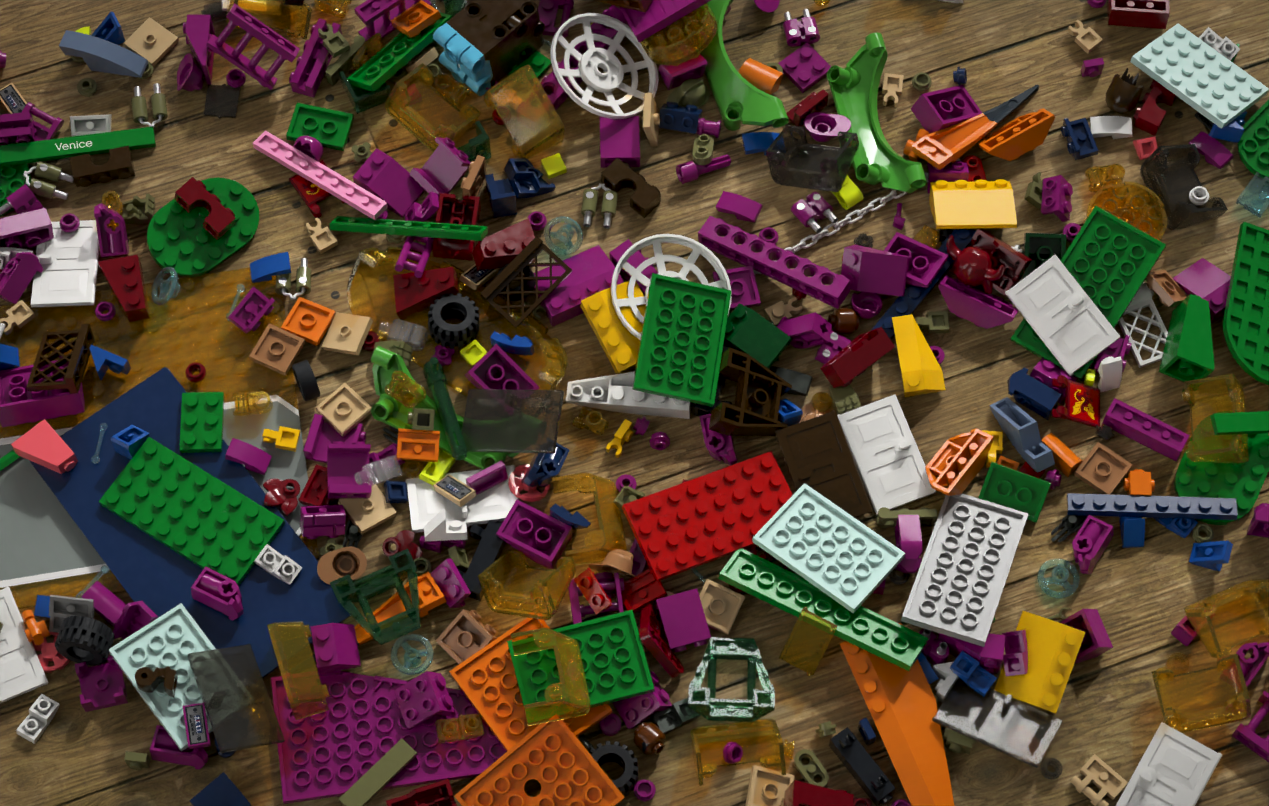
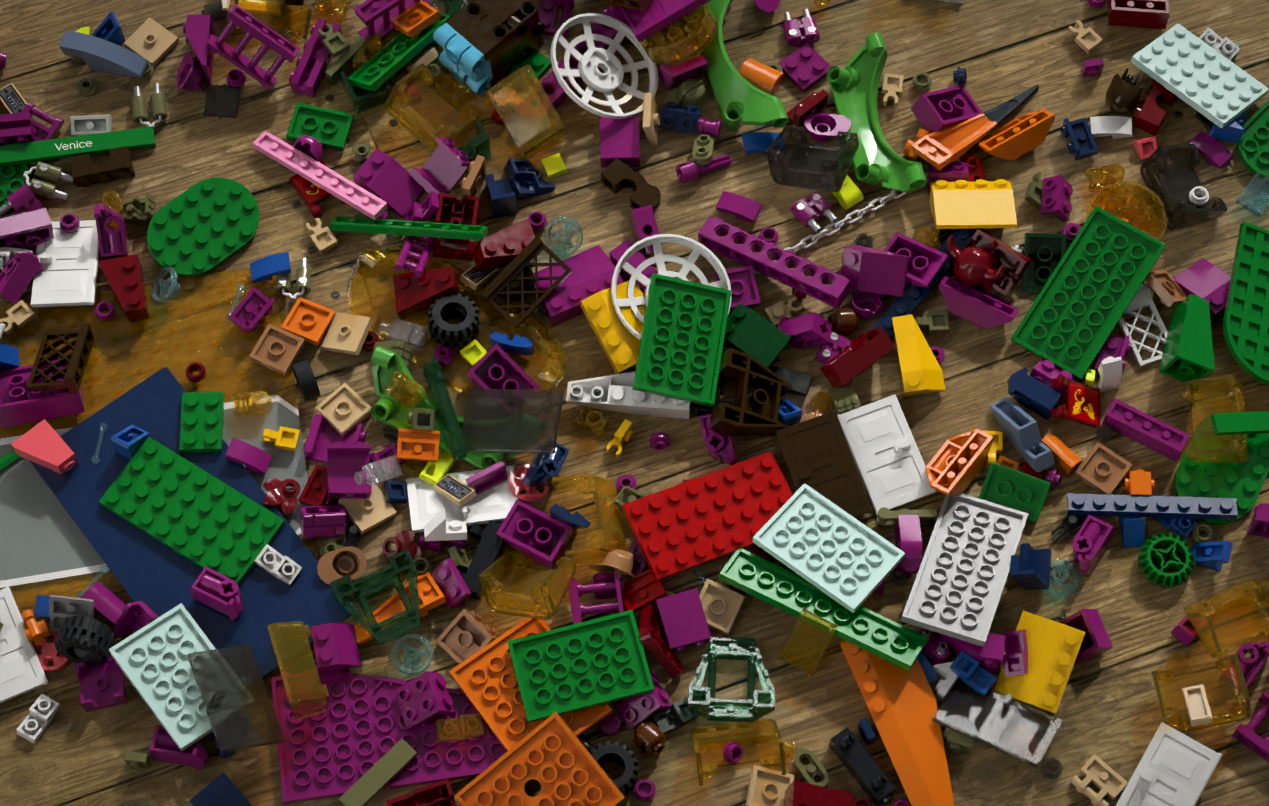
(106, 360): blue slope -> none
(149, 680): dark brown leg -> none
(194, 195): dark red arch -> none
(196, 726): tile -> none
(563, 699): clear yellow windscreen -> none
(593, 591): red hinge -> none
(608, 207): olive piece -> none
(641, 425): magenta plate -> none
(644, 225): none -> magenta torso
(826, 729): olive plate -> none
(898, 220): magenta hand -> none
(1031, 567): none -> dark blue panel
(1062, 315): white door -> none
(1174, 564): none -> green gear
(1197, 705): none -> tan tile

